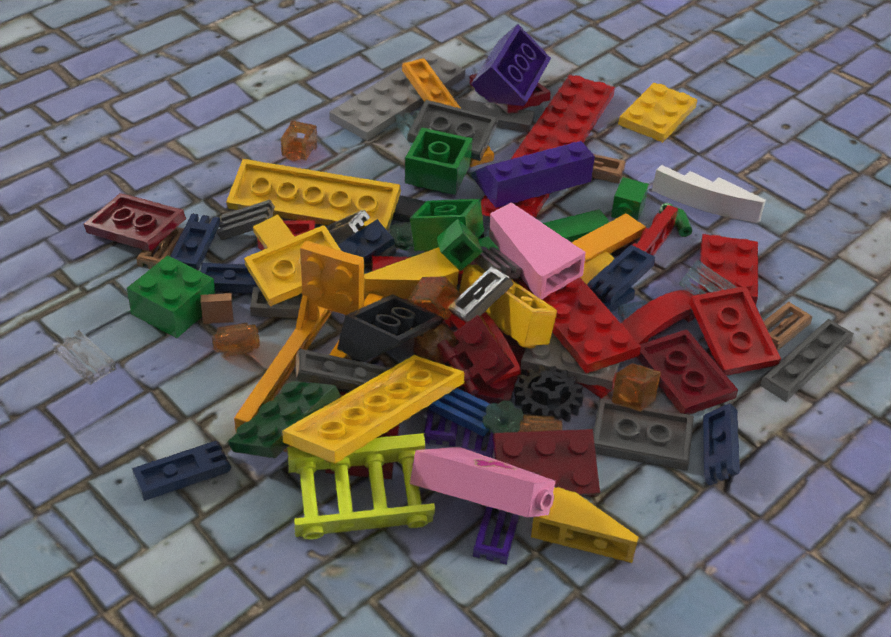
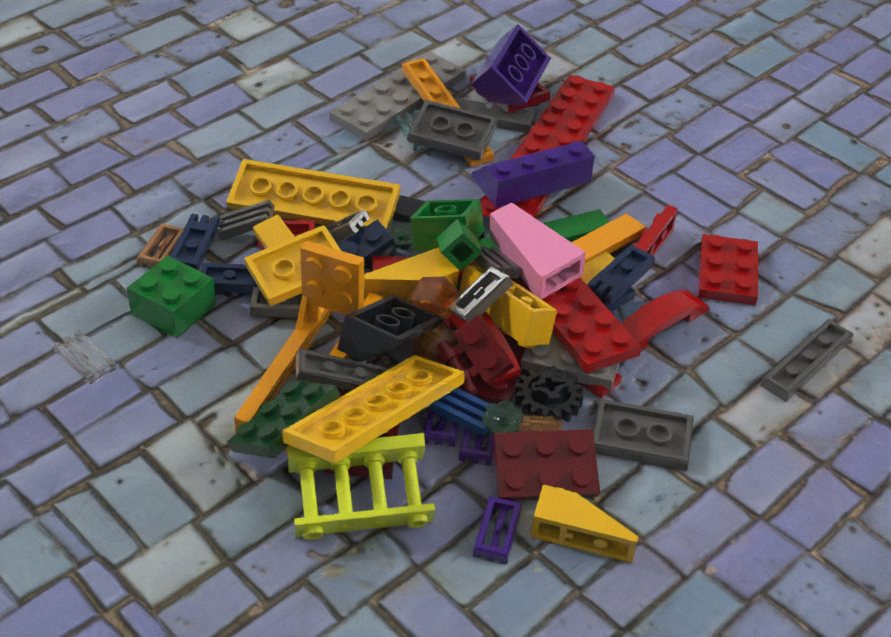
(135, 221): dark red plate -> none
(181, 470): dark blue hinge -> none
(217, 308): medium nougat tile -> none
(235, 339): clear orange brick -> none
(298, 148): clear orange brick -> none
(438, 161): green brick -> none
(482, 481): bright pink slope -> none
(608, 168): medium nougat tile -> none
(629, 198): green brick -> none
(636, 386): clear orange brick -> none
(658, 112): yellow plate -> none
(682, 222): green arm -> none
(687, 372): dark red plate -> none
(707, 272): clear light blue tile -> none
(712, 197): white slope -> none
(721, 444): dark blue hinge -> none
(734, 330): red plate -> none
(791, 332): medium nougat tile -> none

